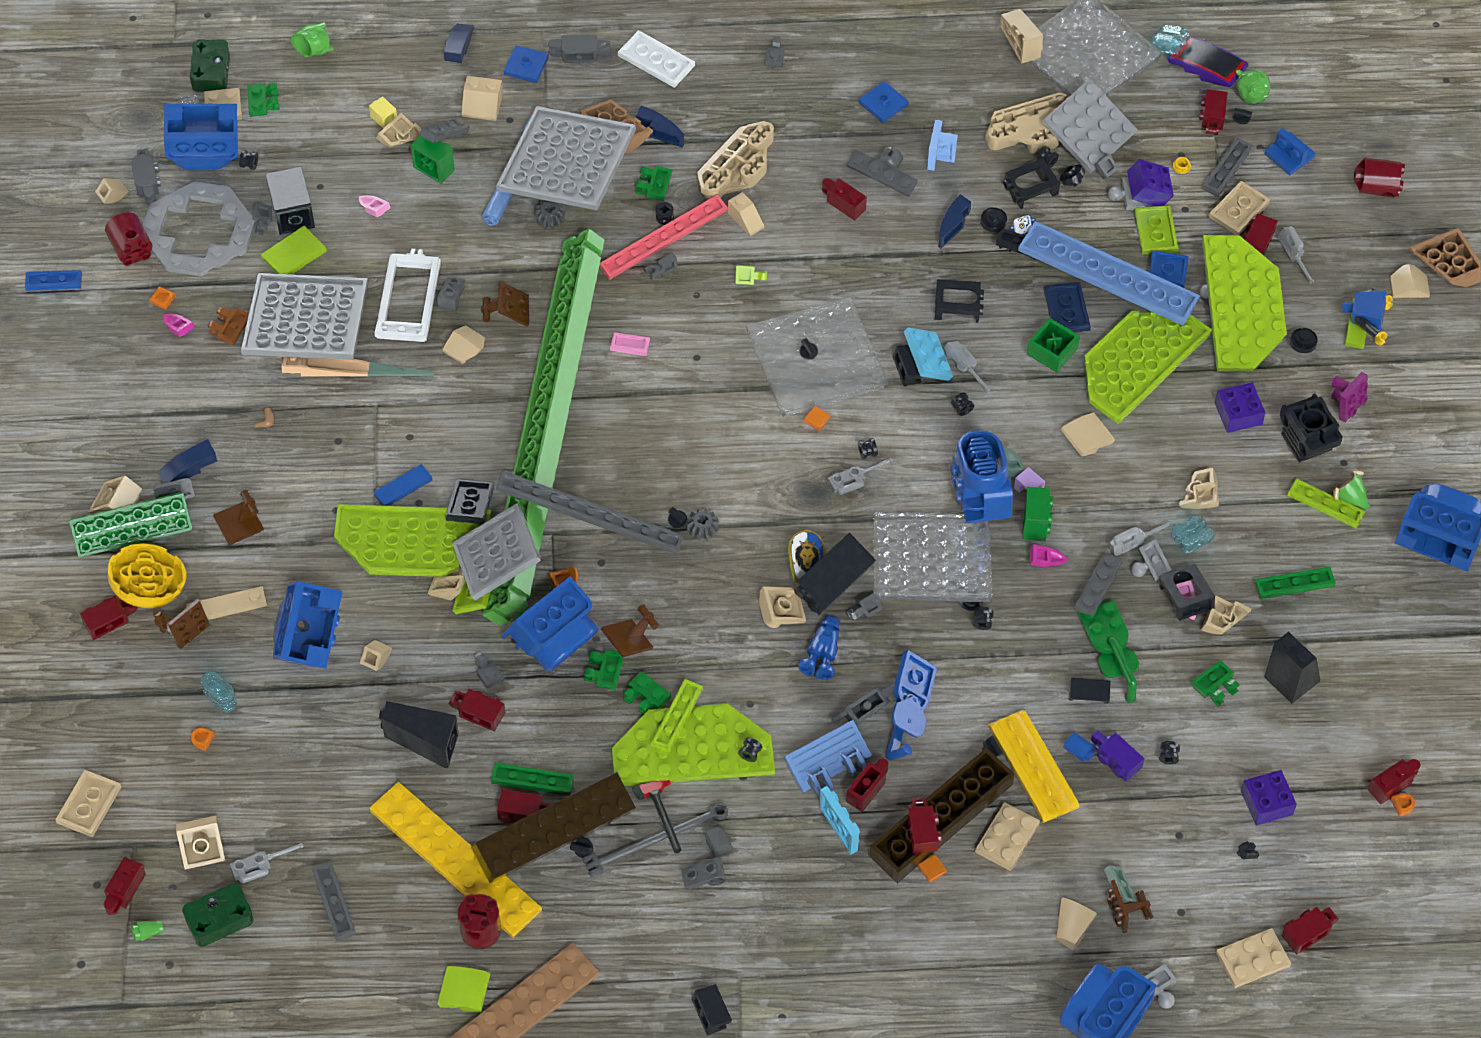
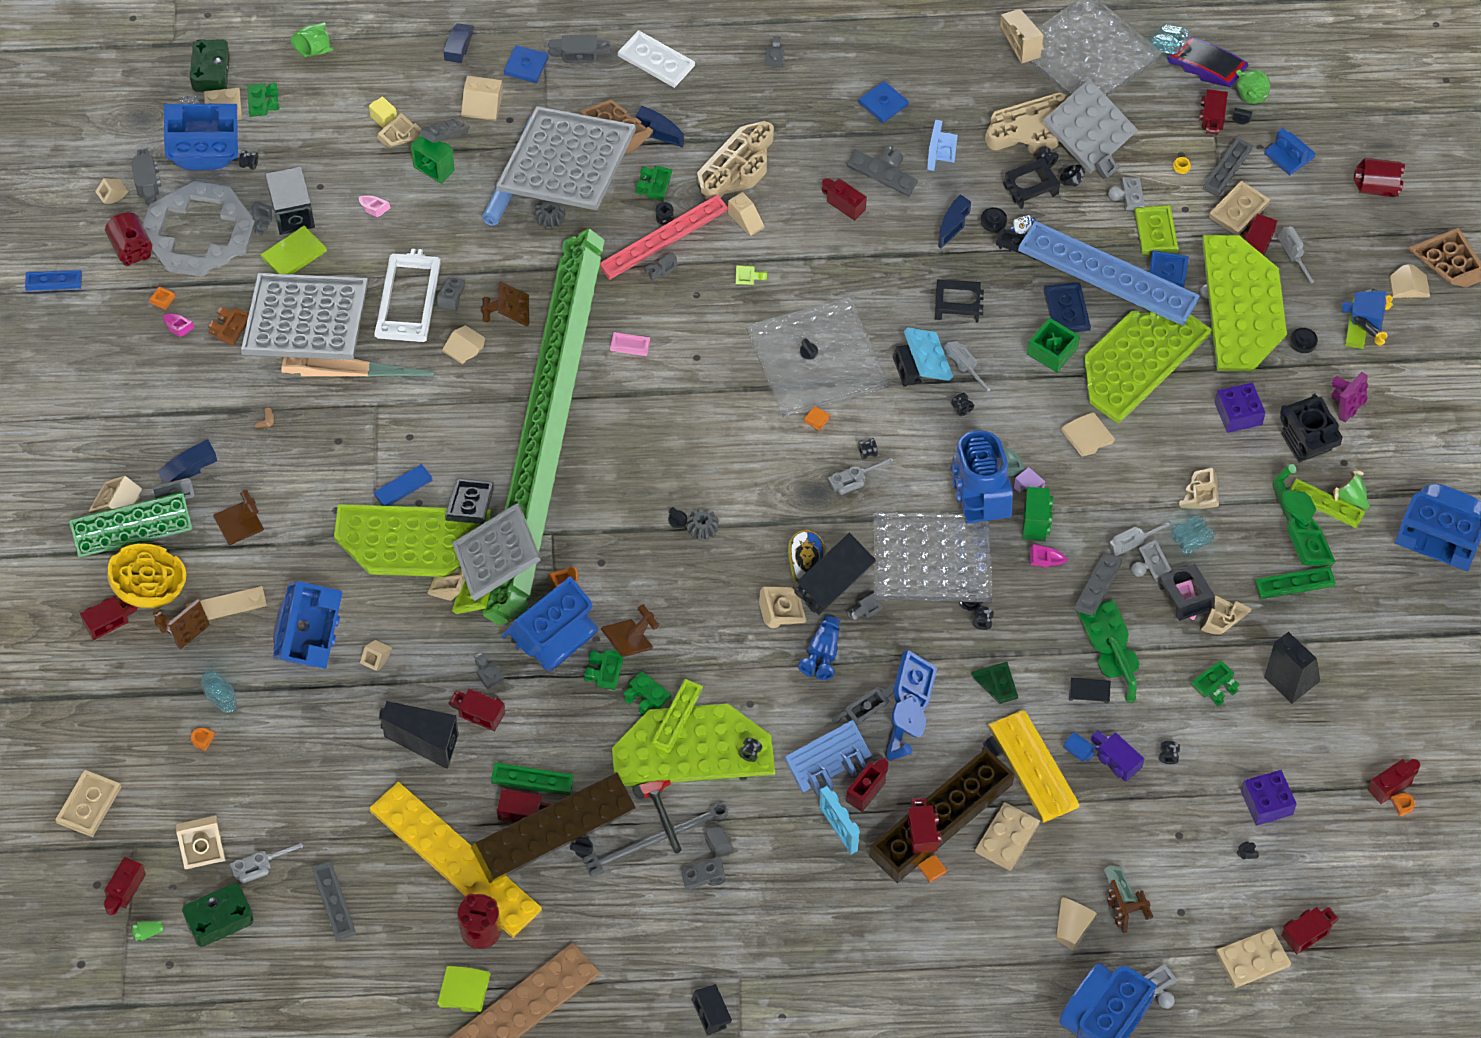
(589, 512): dark grey plate -> none
(997, 682): none -> dark green wing
(1150, 183): dark purple brick -> none
(1302, 528): none -> green plate

